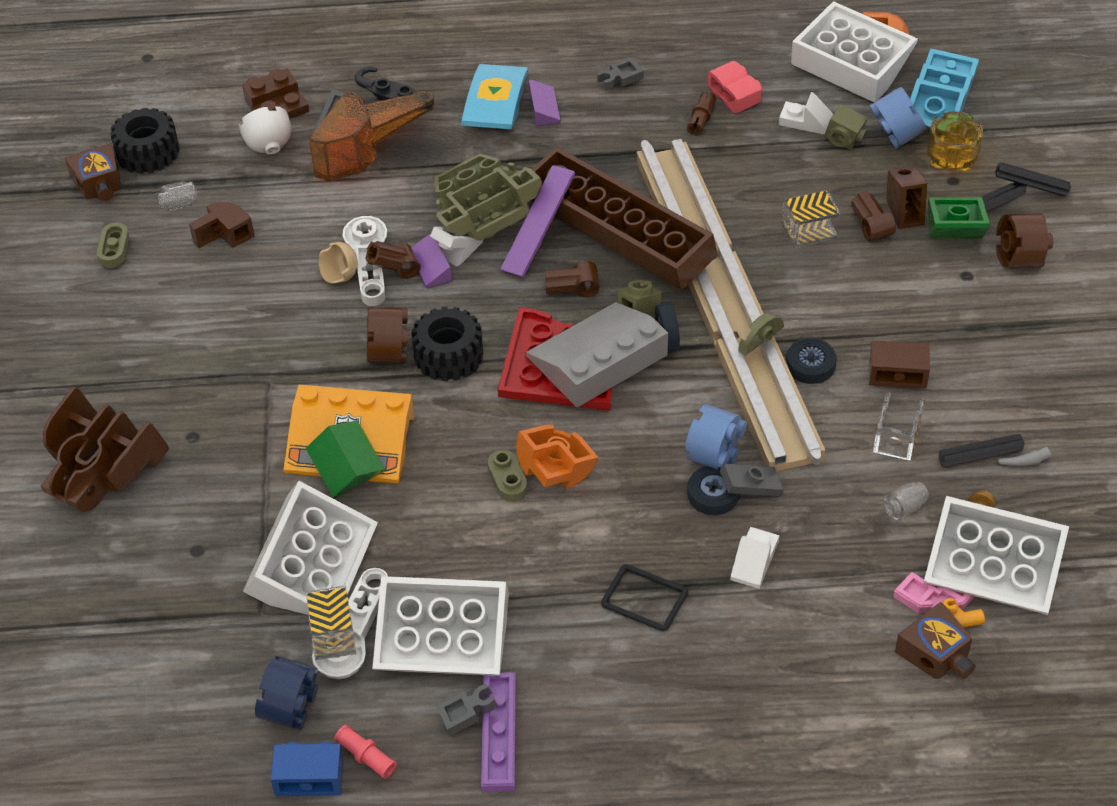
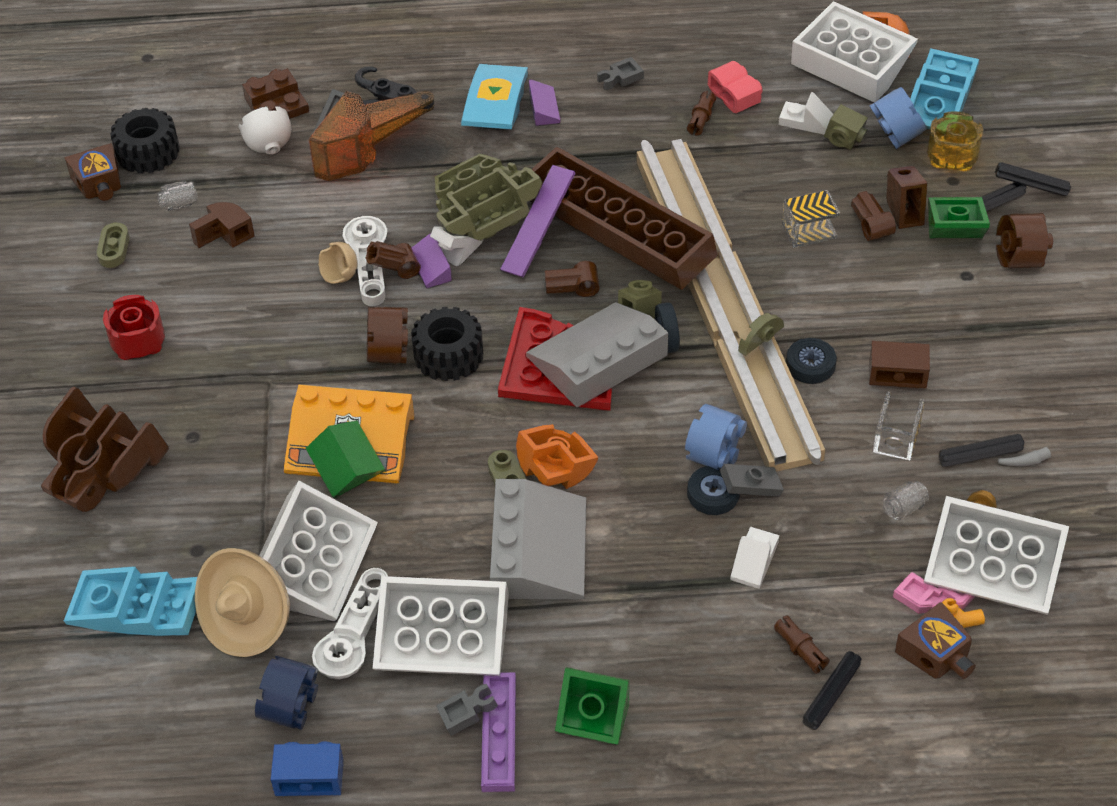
(133, 602): none -> medium azure slope
(134, 327): none -> red brick
(241, 602): none -> tan hat
(330, 622): piece -> none
(365, 751): coral pin -> none
(538, 540): none -> light grey slope
(592, 705): none -> green slope
(684, 591): black piece -> none
(801, 644): none -> reddish brown pin
(831, 690): none -> black axle

